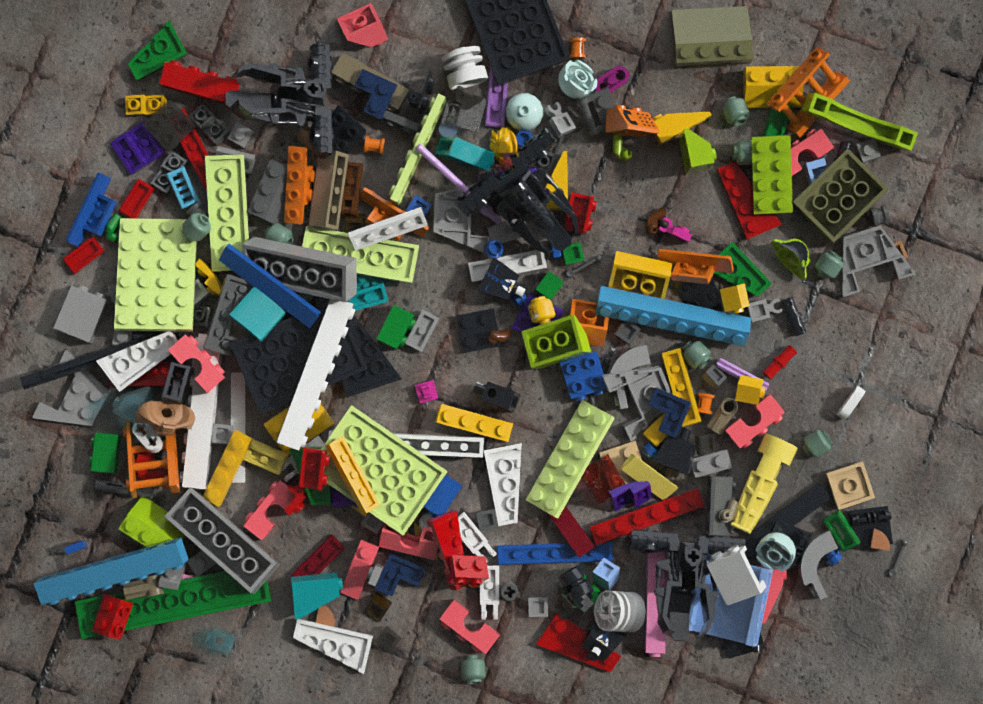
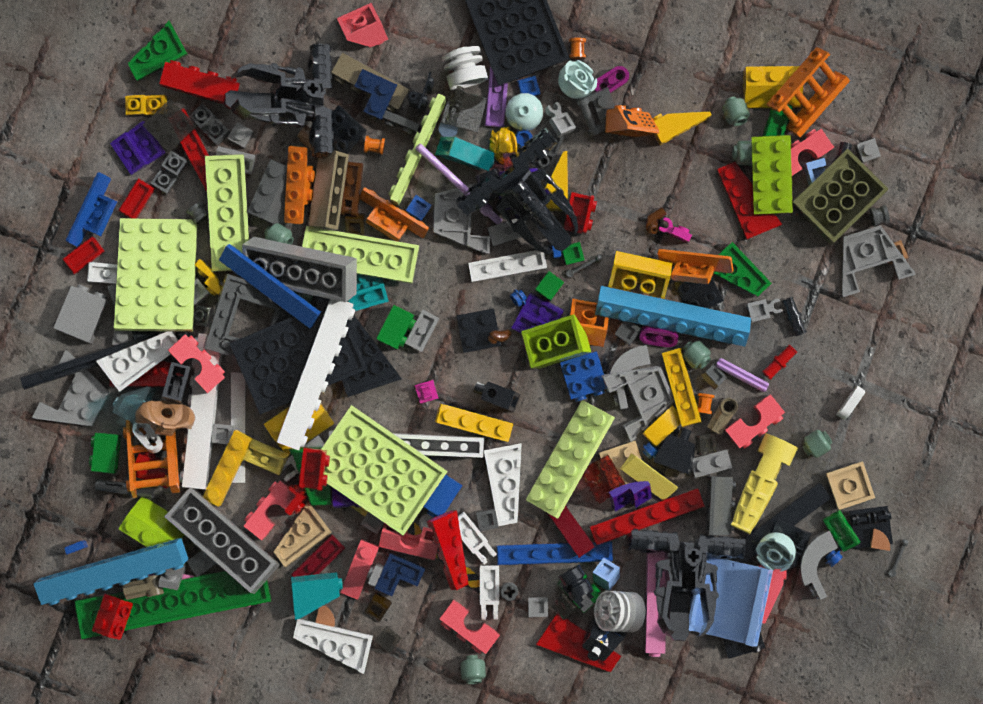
(102, 273): none -> white hinge
(110, 228): green arm -> none
(195, 199): medium azure slope -> none
(196, 227): sand green head -> none
(228, 640): clear light blue brick -> none
(257, 314): teal slope -> none
(302, 536): none -> tan wing
(352, 475): yellow plate -> none
(387, 228): white plate -> none
(468, 570): bracket -> none
(493, 249): blue plate -> none
(500, 282): black torso -> none
(529, 85): none -> blue tile
(541, 310): yellow head -> none
(620, 151): lime arm -> none
(658, 337): none -> magenta plate
(675, 409): dark blue plate -> none
(696, 152): lime slope -> none
(711, 36): olive slope -> none
(728, 514): dark tan arm -> none
(734, 298): yellow brick -> none
(734, 575): white panel -> none
(750, 390): yellow brick -> none
(793, 256): lime hat -> none
(829, 265): sand green head -> none
(871, 127): lime arch -> none

